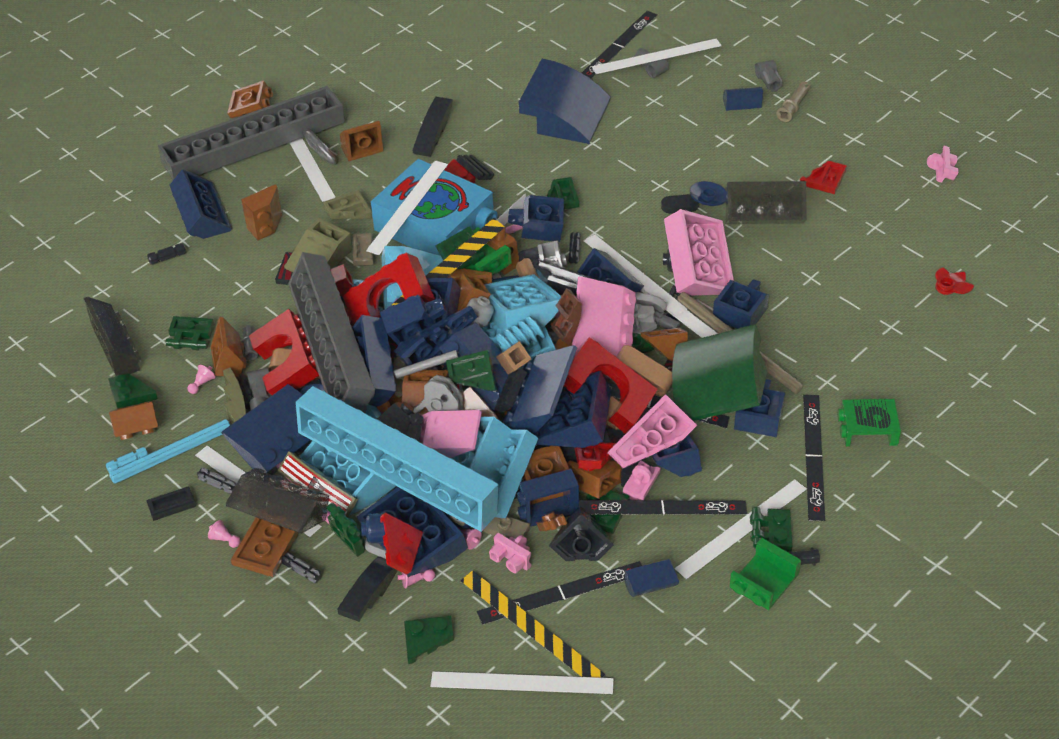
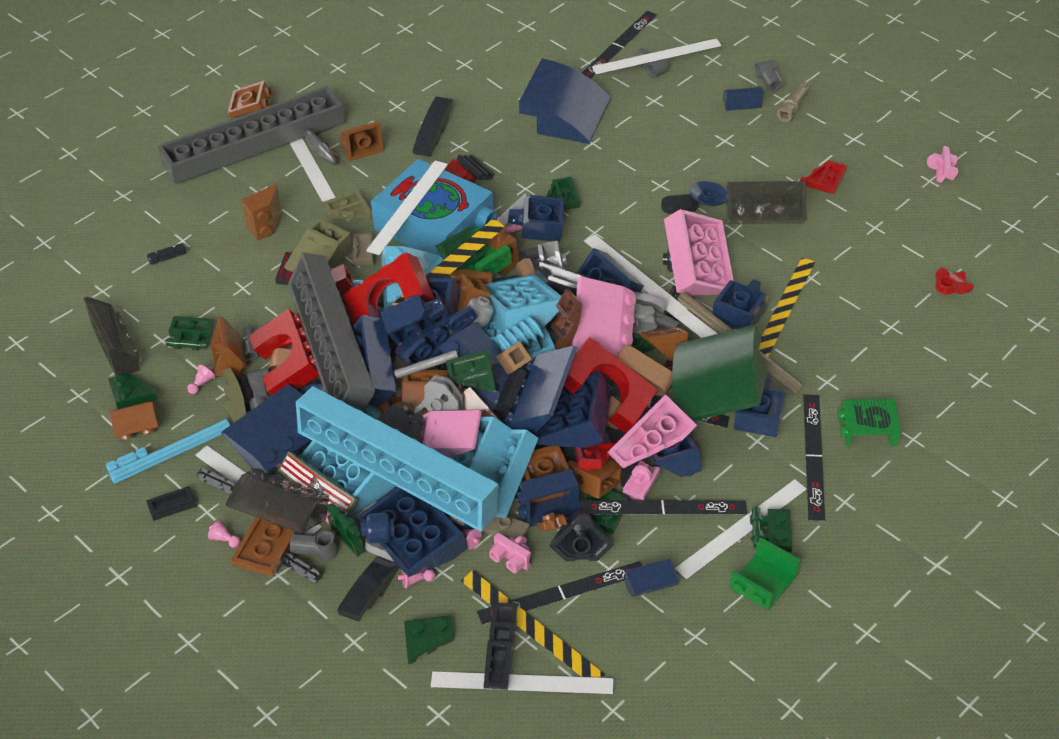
(199, 205): dark blue slope -> none
(321, 544): none -> dark grey piece
(400, 543): red wing -> none
(500, 646): none -> black slope
(574, 247): black axle -> none
(785, 305): none -> sticker
(808, 556): black pin -> none

